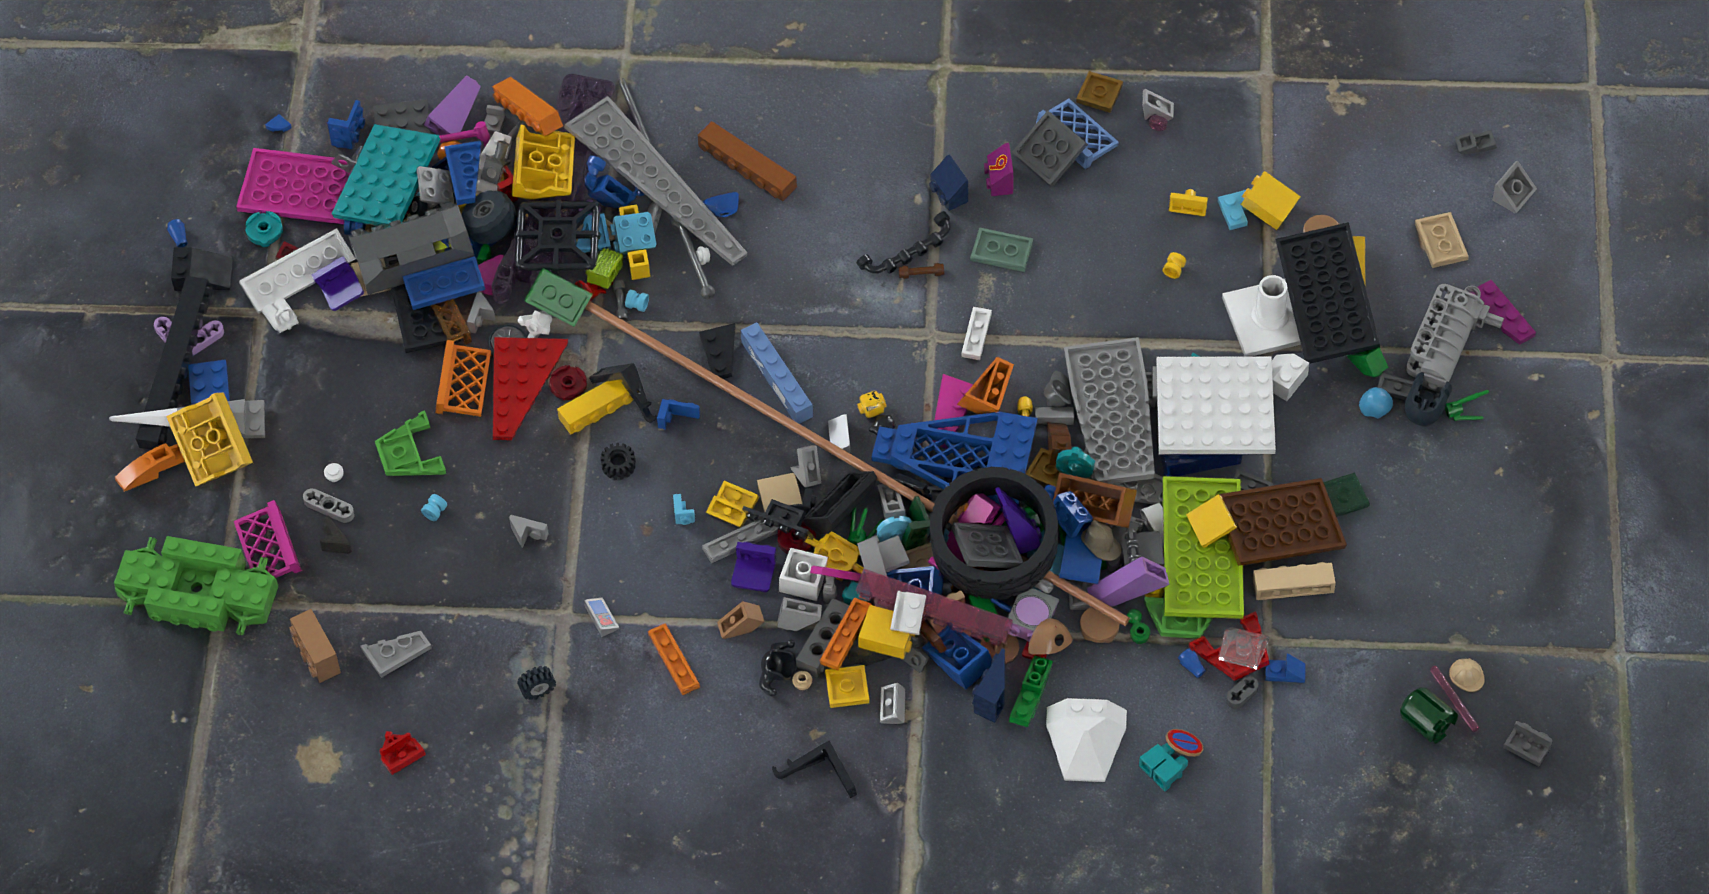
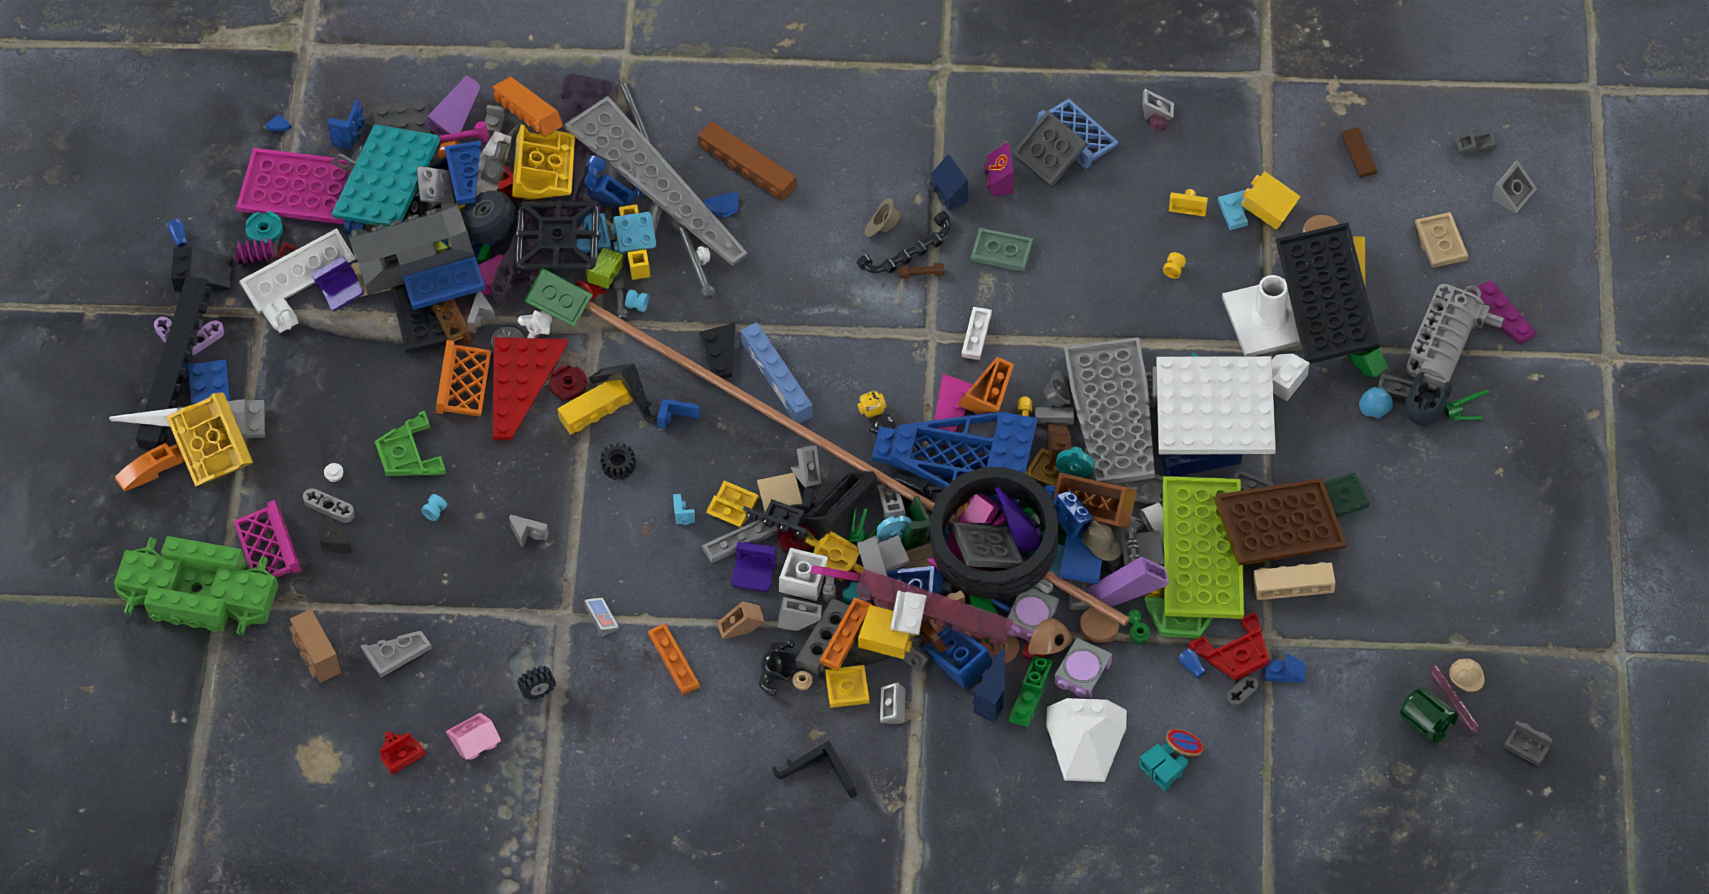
(255, 250): none -> magenta piece
(474, 736): none -> bright pink slope
(839, 432): slope -> none
(884, 219): none -> dark tan piece
(1082, 668): none -> panel
(1099, 91): pearl gold plate -> none
(1211, 521): yellow tile -> none
(1243, 647): clear slope -> none
(1359, 152): none -> reddish brown tile

